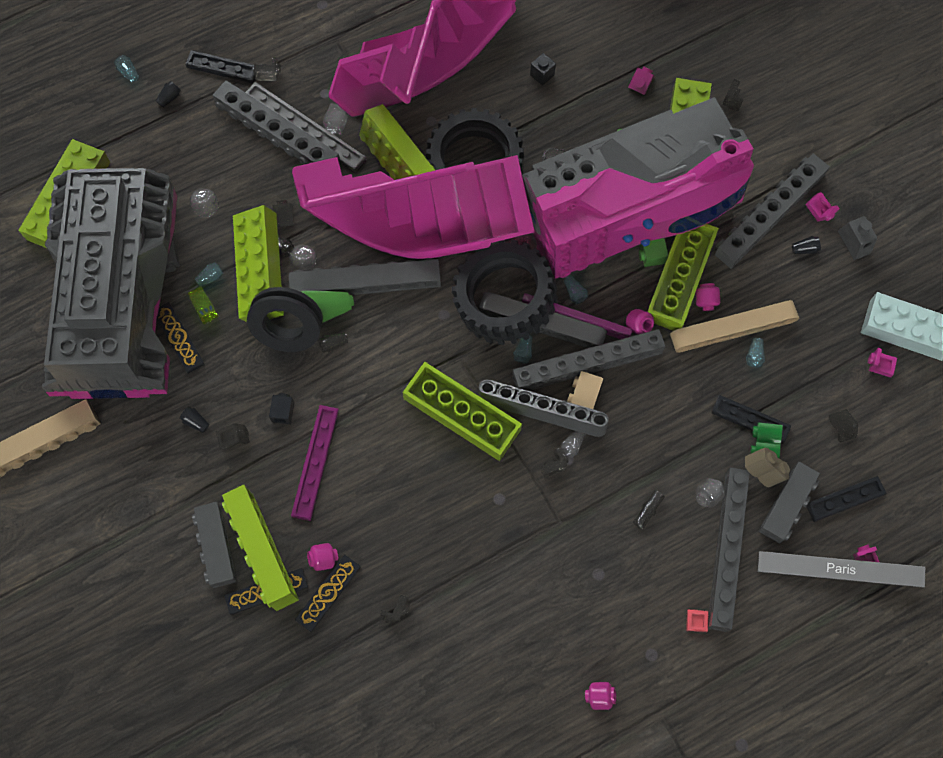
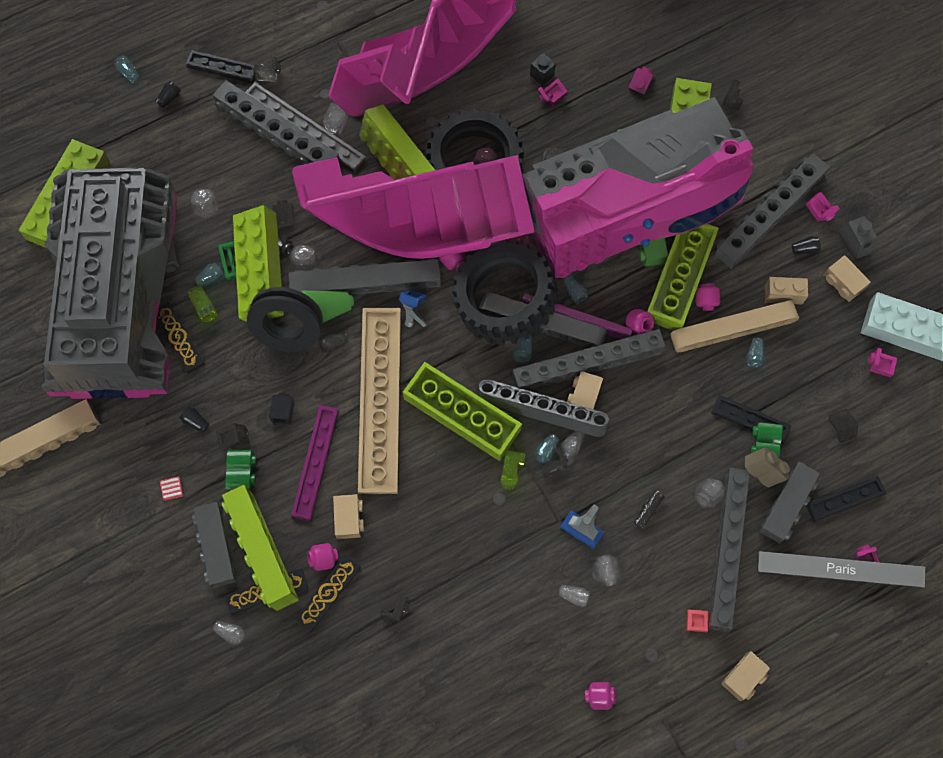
(171, 488): none -> coral tile
(227, 245): none -> green tile
(229, 632): none -> clear cone
(240, 469): none -> green brick
(347, 516): none -> tan brick
(379, 401): none -> tan plate
(411, 300): none -> piece
(453, 261): none -> dark pink head
(484, 155): none -> clear pink head
(509, 474): none -> clear neon green leg
(546, 449): none -> clear light blue cone
(553, 93): none -> dark pink bracket
(576, 595): none -> clear cone
(583, 527): none -> piece
(607, 569): none -> clear head
(746, 676): none -> tan brick
(785, 289): none -> tan brick
(846, 278): none -> tan brick

